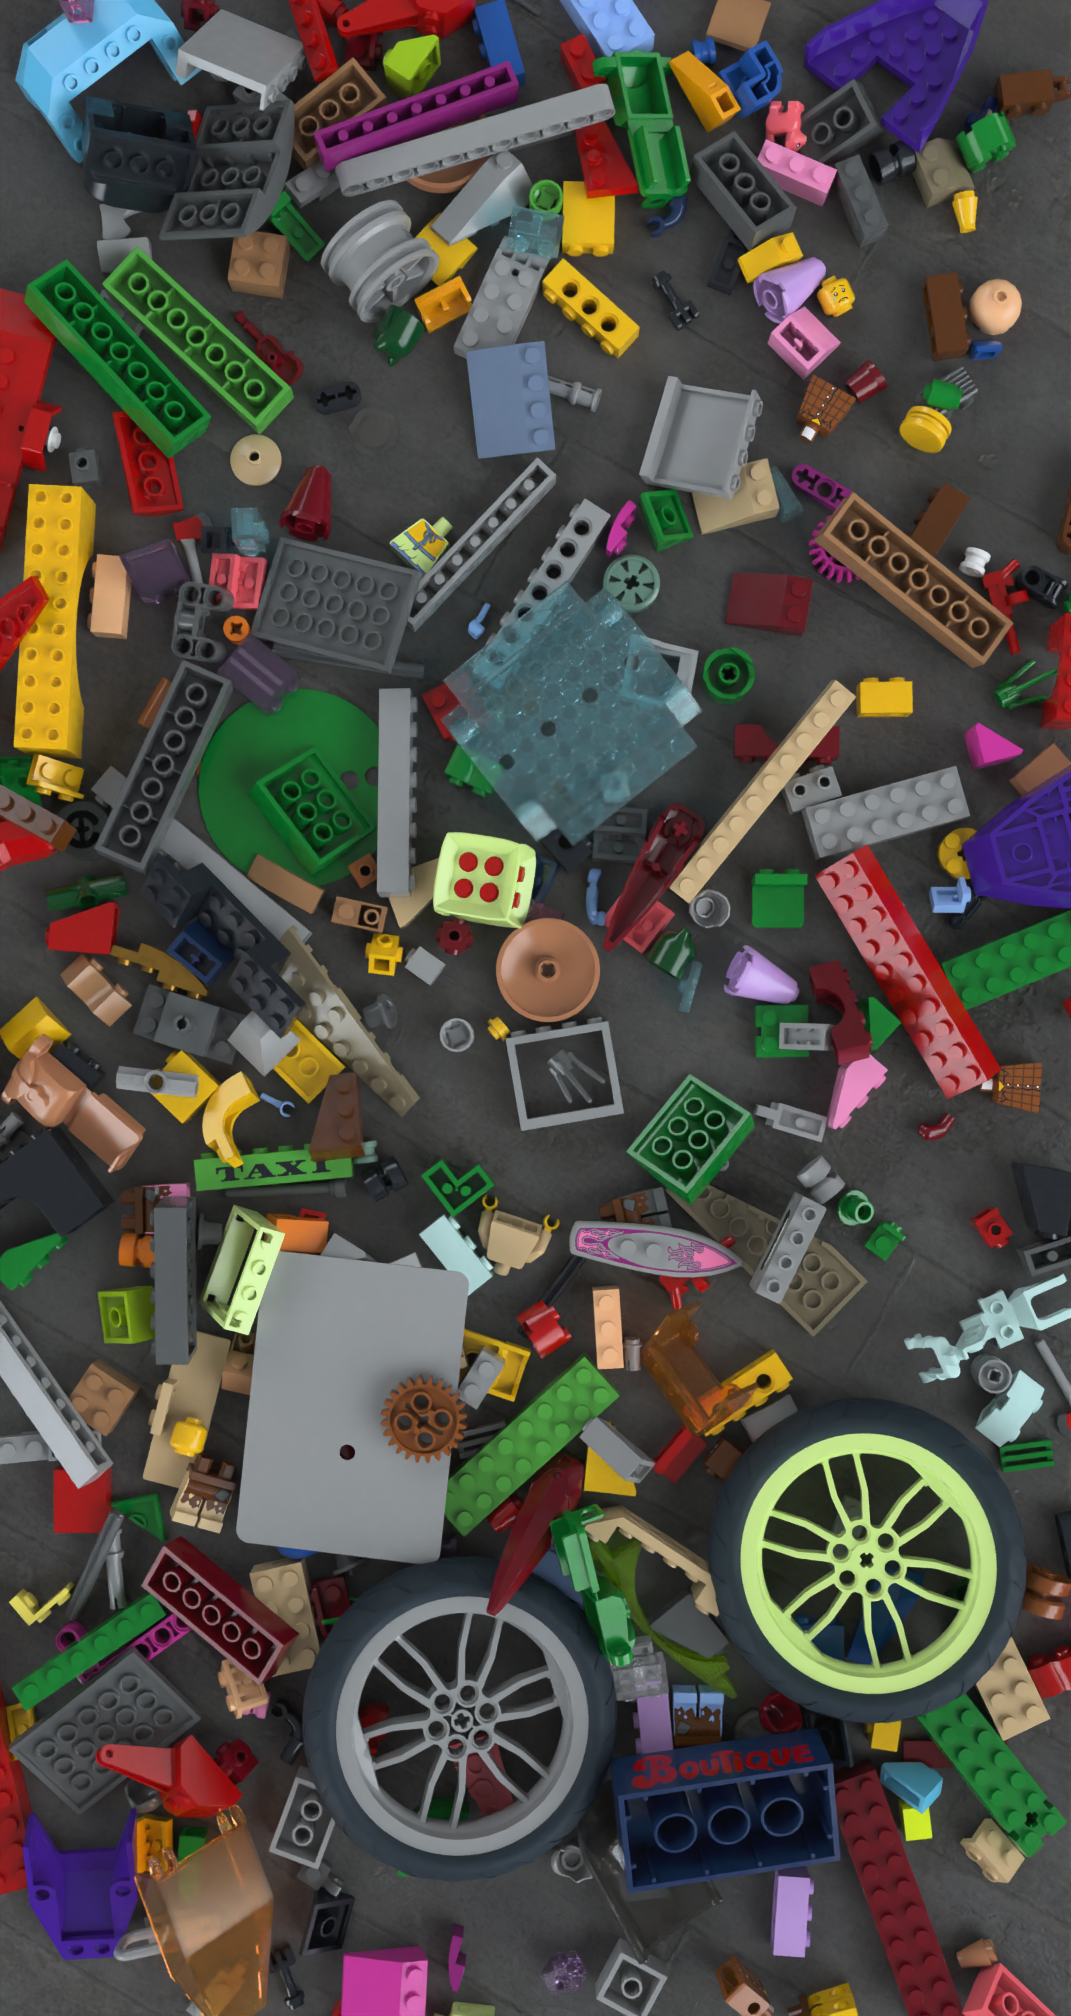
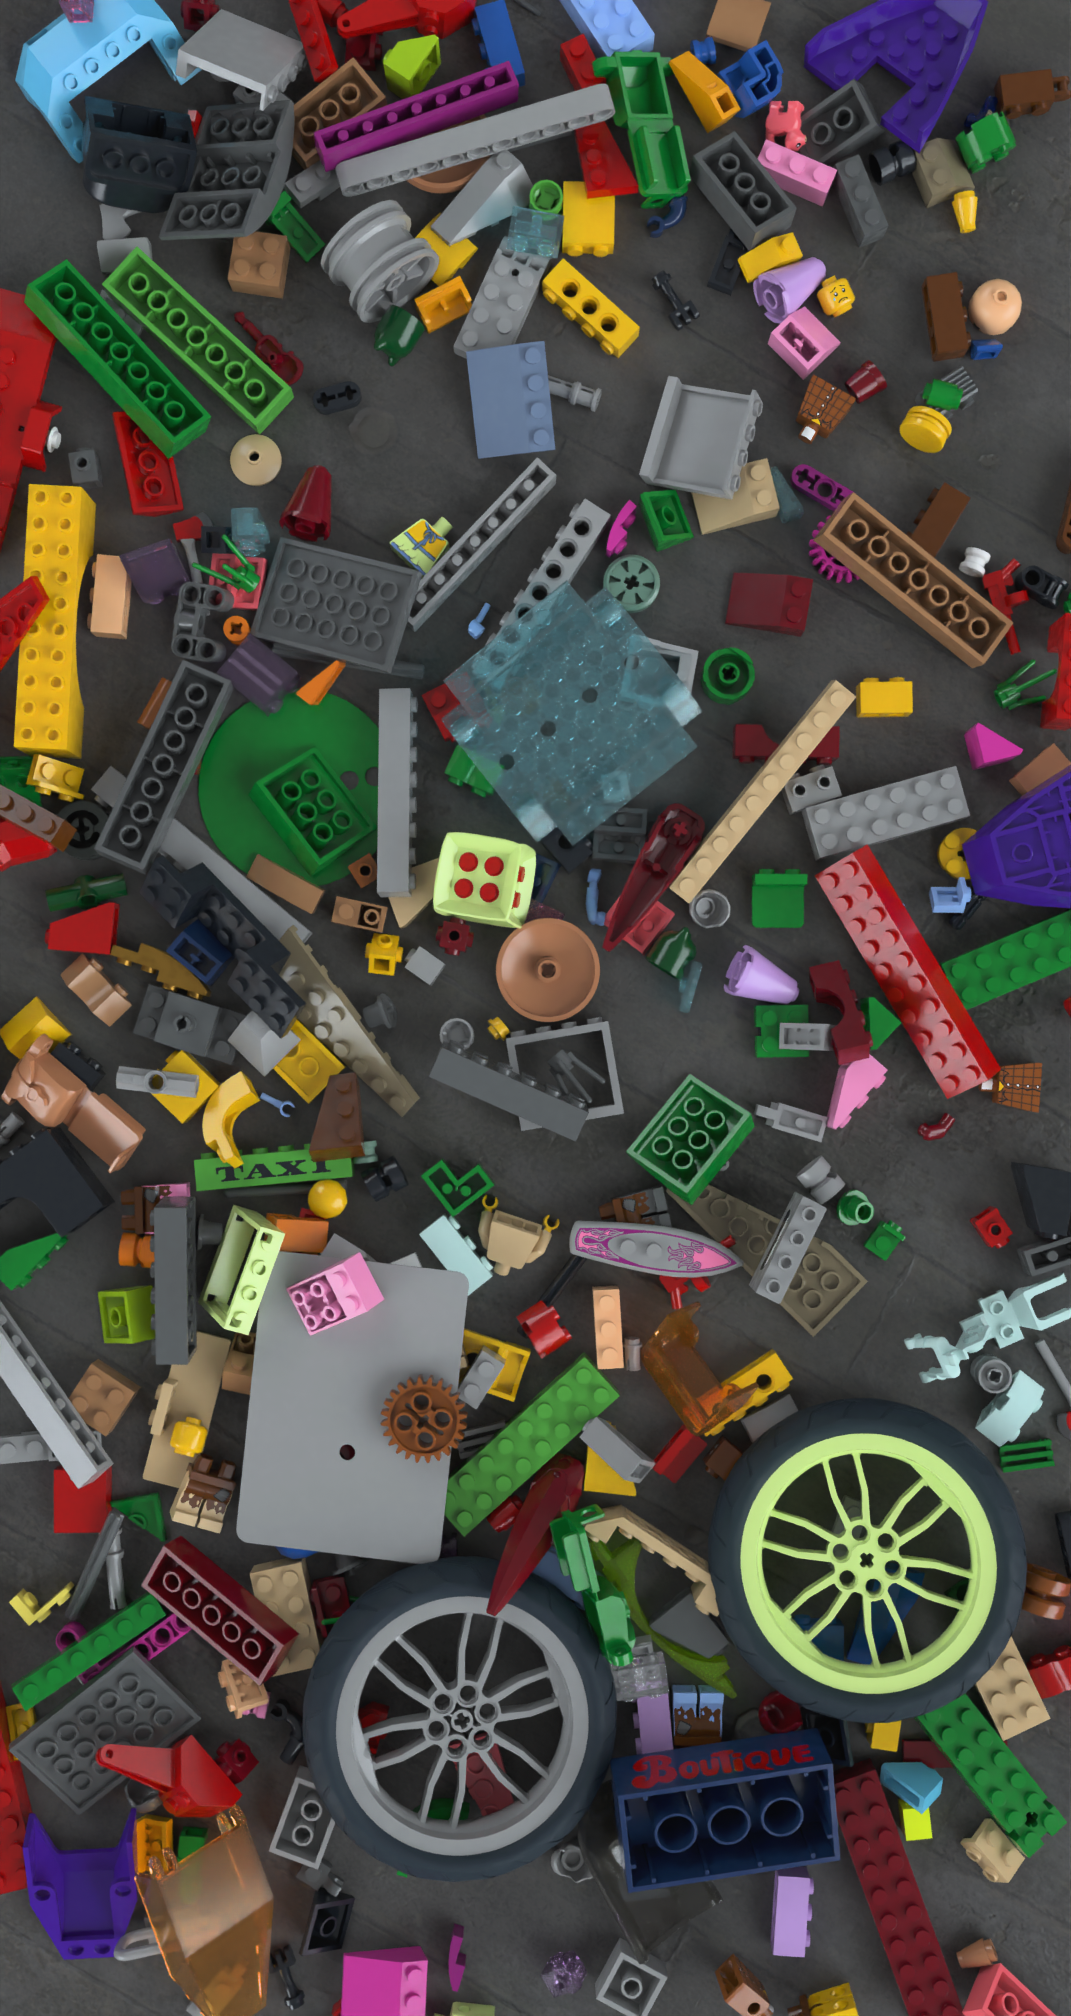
(242, 577): none -> green plant
(318, 687): none -> orange slope
(327, 1198): none -> yellow hair
(335, 1294): none -> bright pink slope
(509, 1090): none -> dark grey brick

